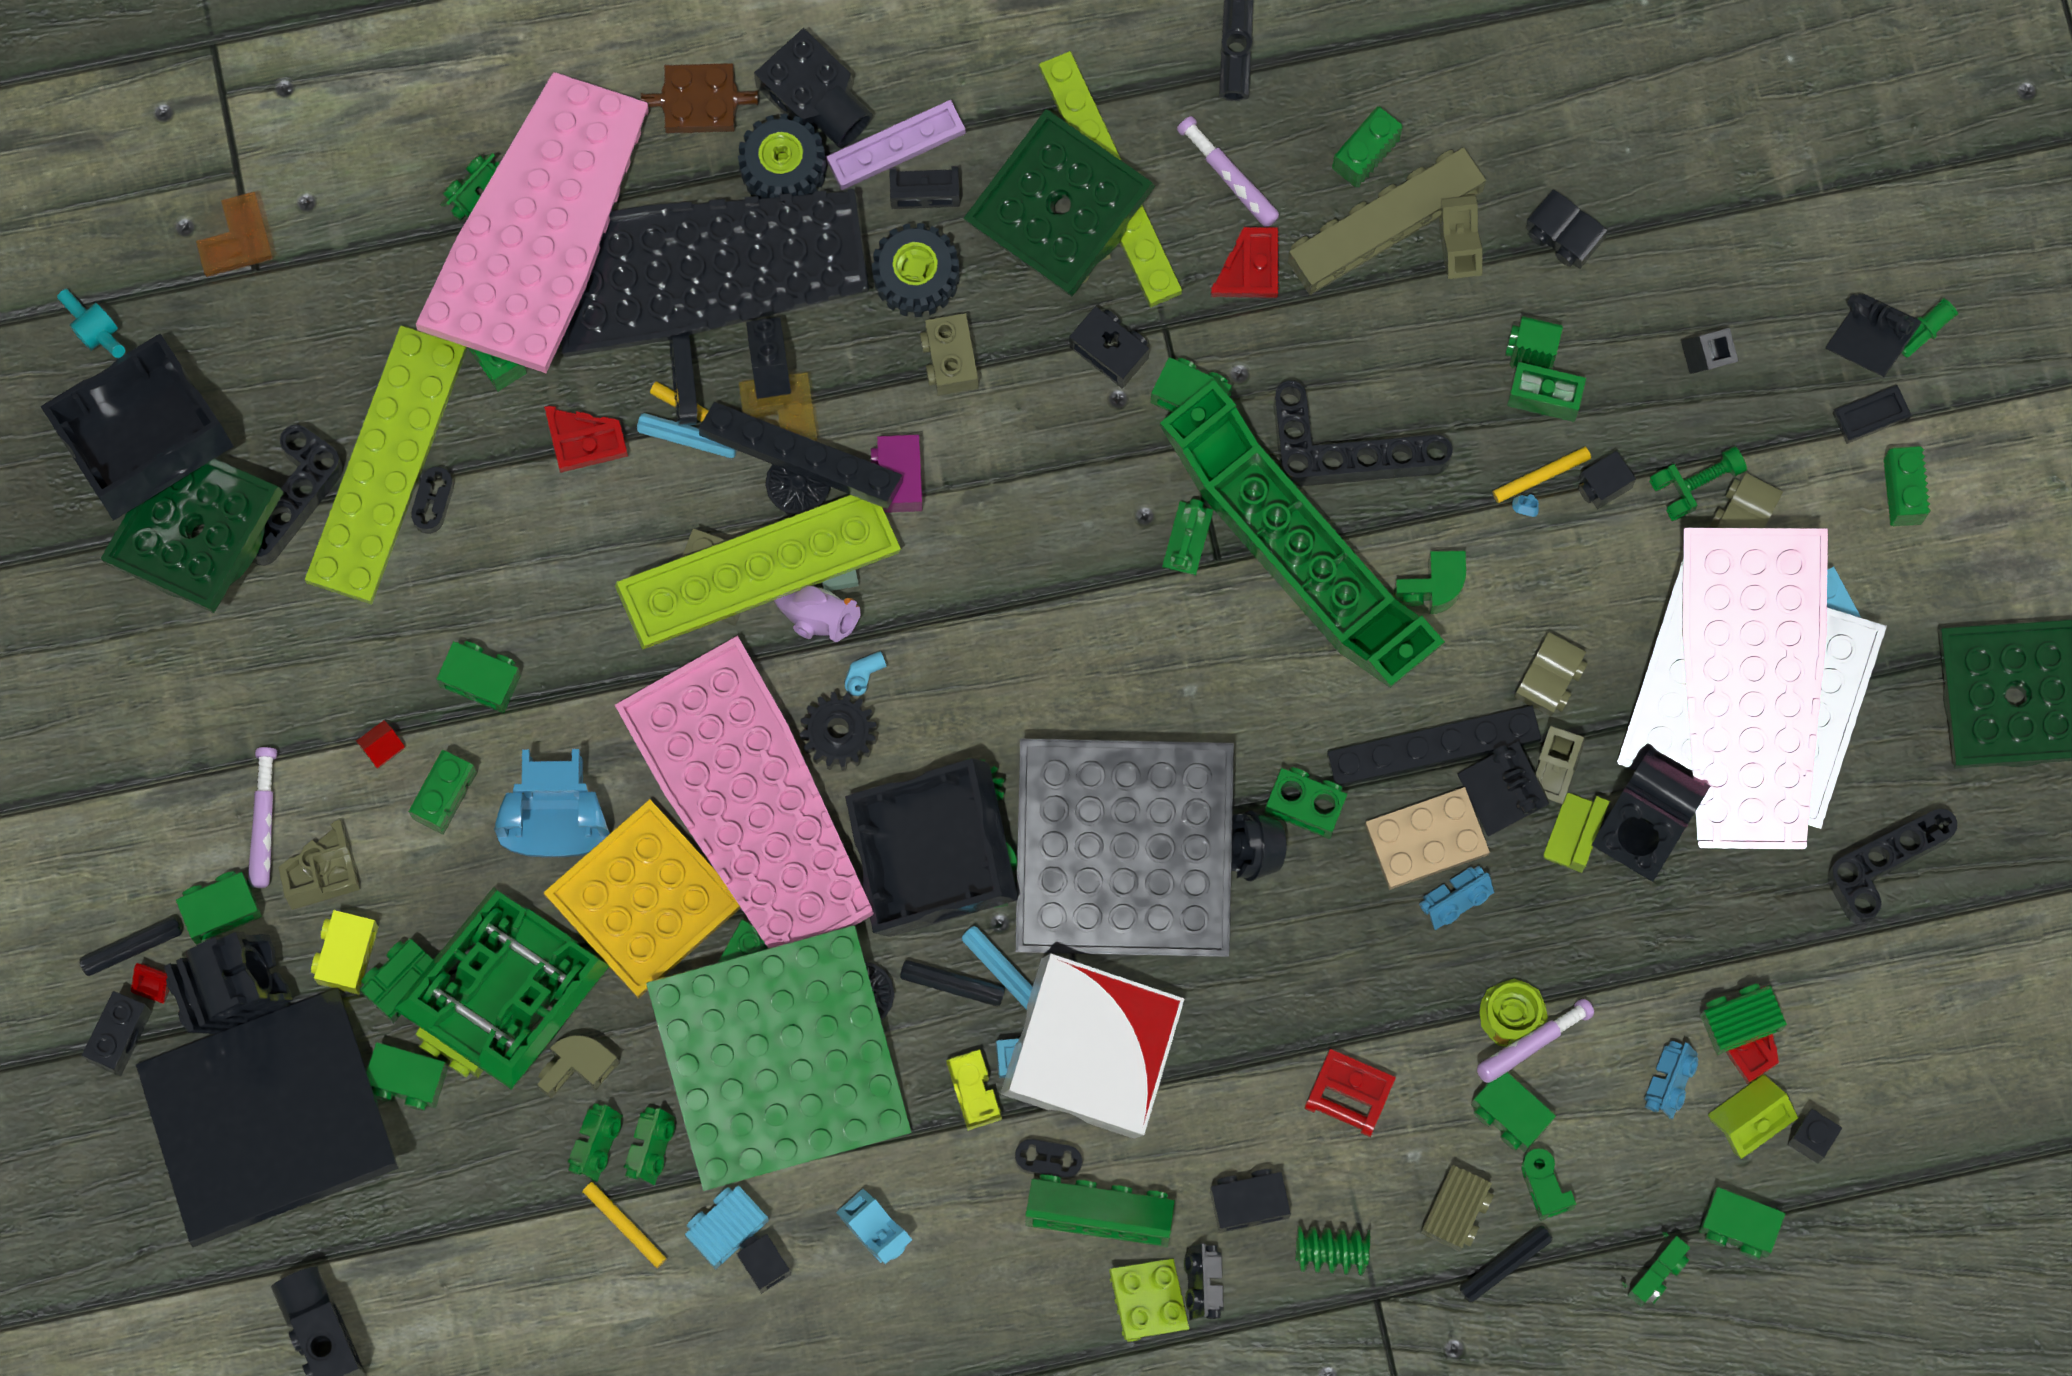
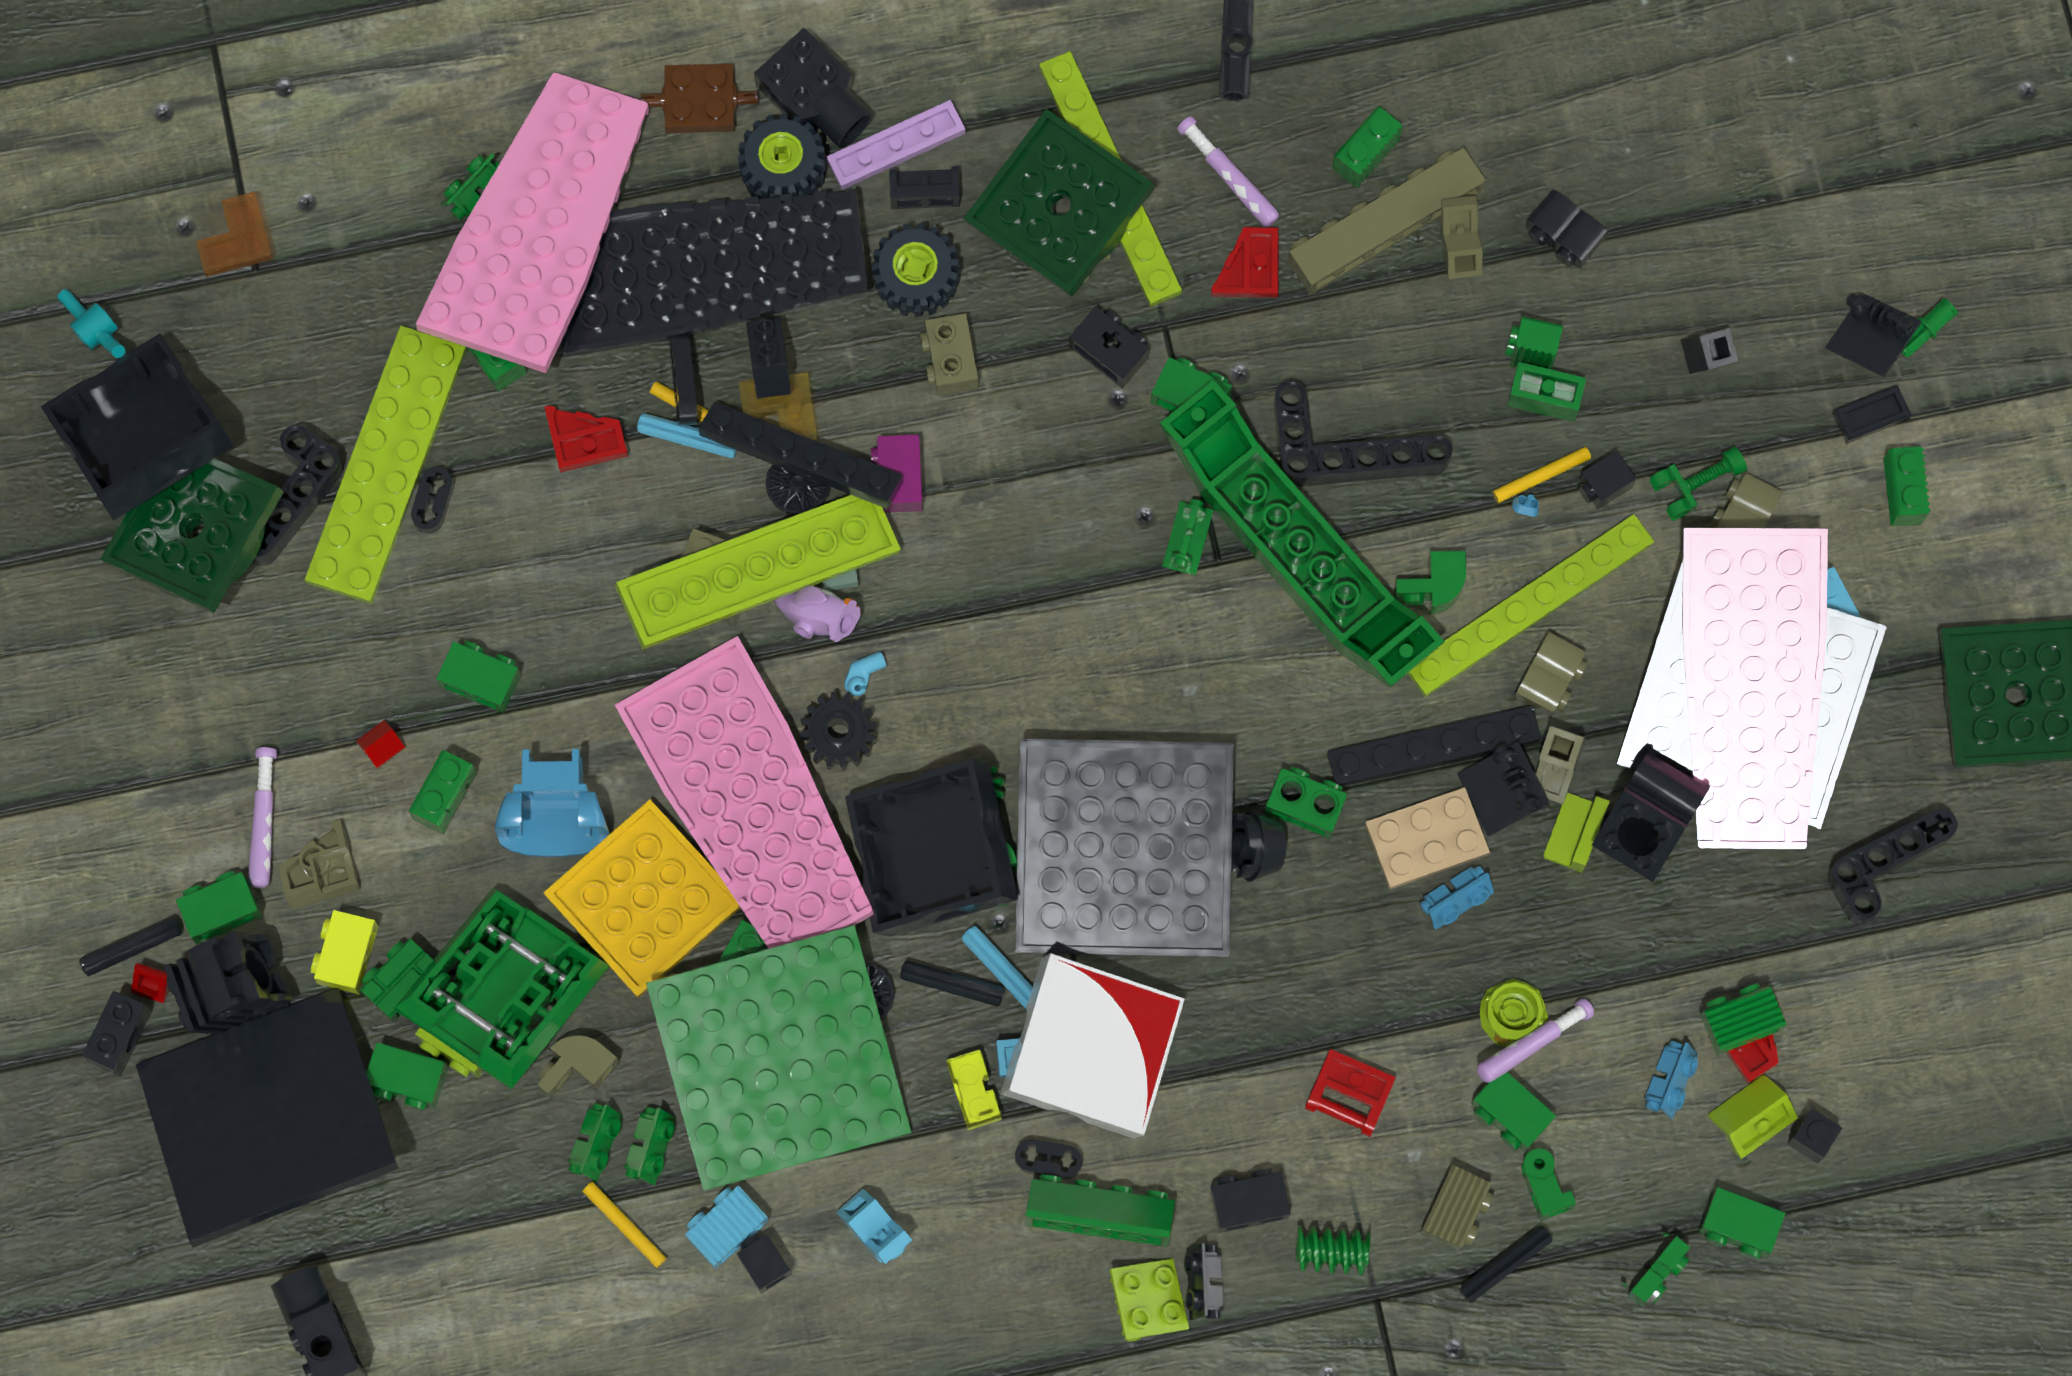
(1531, 604): none -> lime plate

